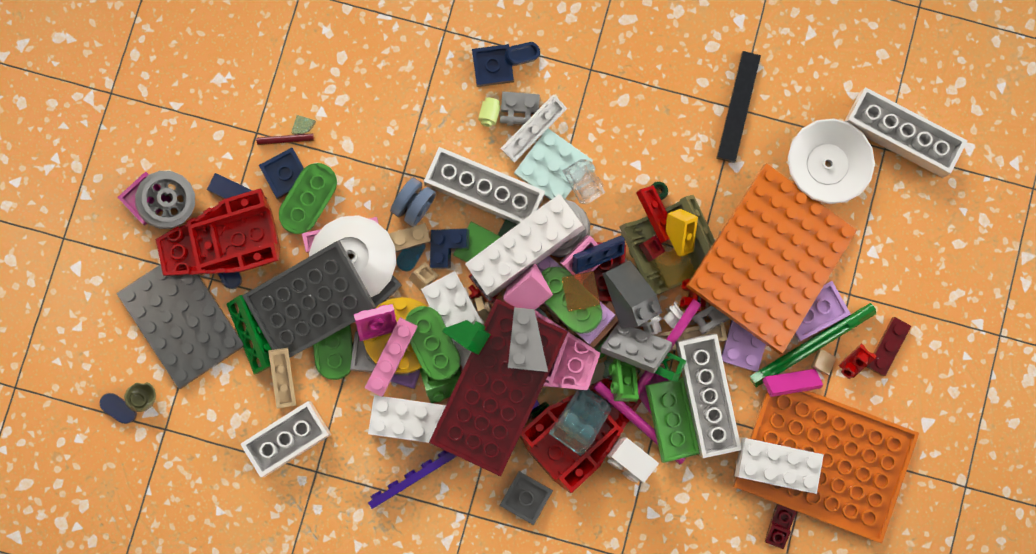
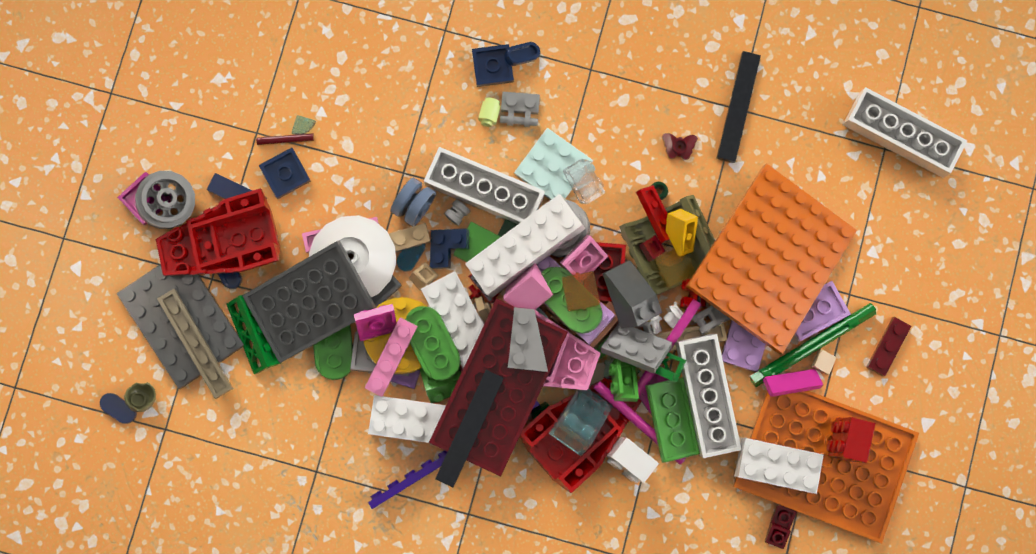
(195, 343): none -> dark tan plate
(282, 378): tan plate -> none
(285, 439): white brick -> none
(307, 198): bright green tile -> none
(457, 212): none -> light grey wheel
(469, 335): green slope -> none
(469, 428): none -> black tile
(526, 498): dark grey plate -> none
(533, 128): white tile -> none
(598, 254): dark blue tile -> none
(672, 143): none -> dark red animal
(846, 151): white dish -> none
(851, 439): none -> red brick
(856, 361): red hips -> none

